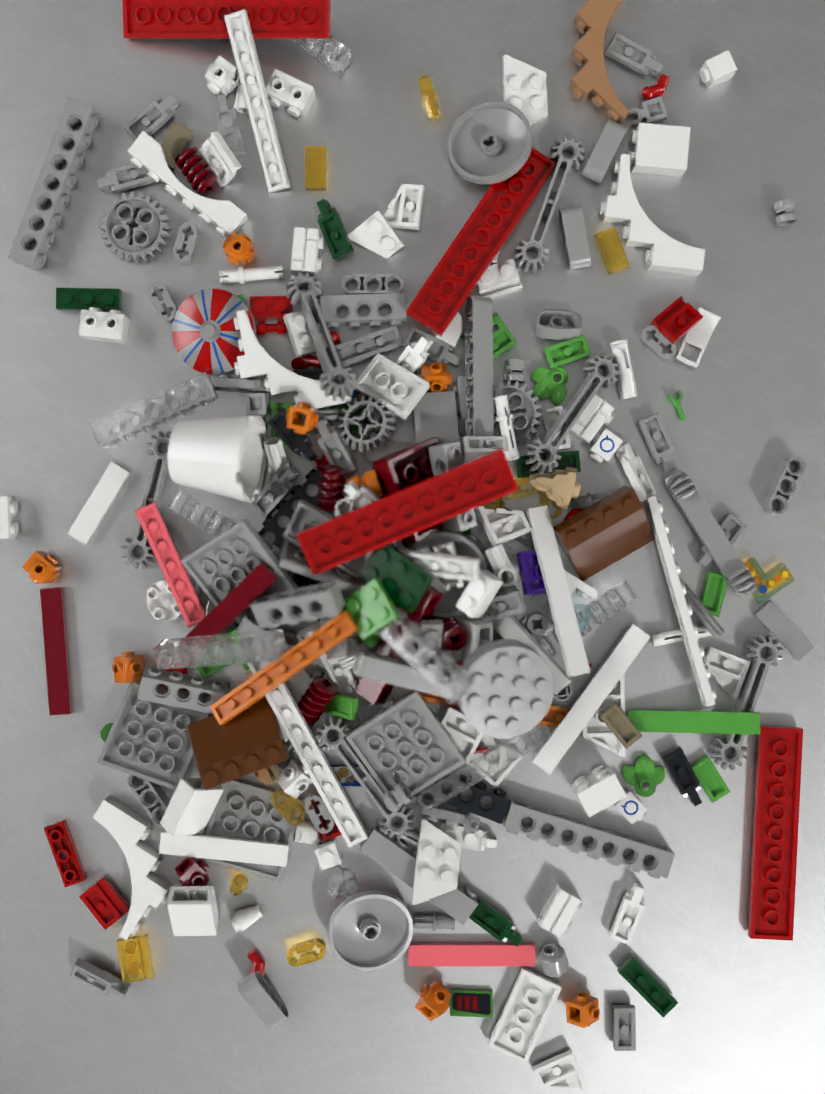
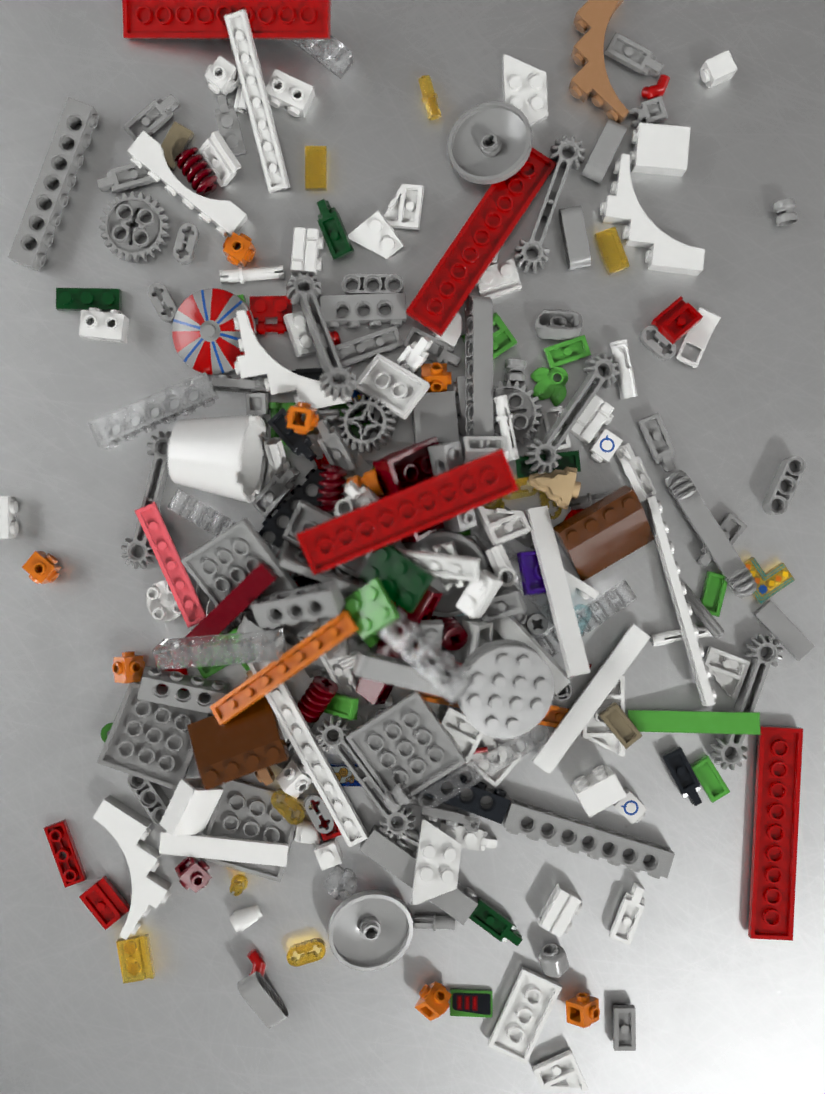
(56, 651): dark red tile -> none
(99, 503): white tile -> none
(99, 979): light grey hinge -> none
(193, 910): white brick -> none
(305, 361): red arm -> none
(471, 954): coral tile -> none
(643, 772): bright green plate -> none
(647, 986): dark green plate -> none
(677, 404): bright green hand -> none

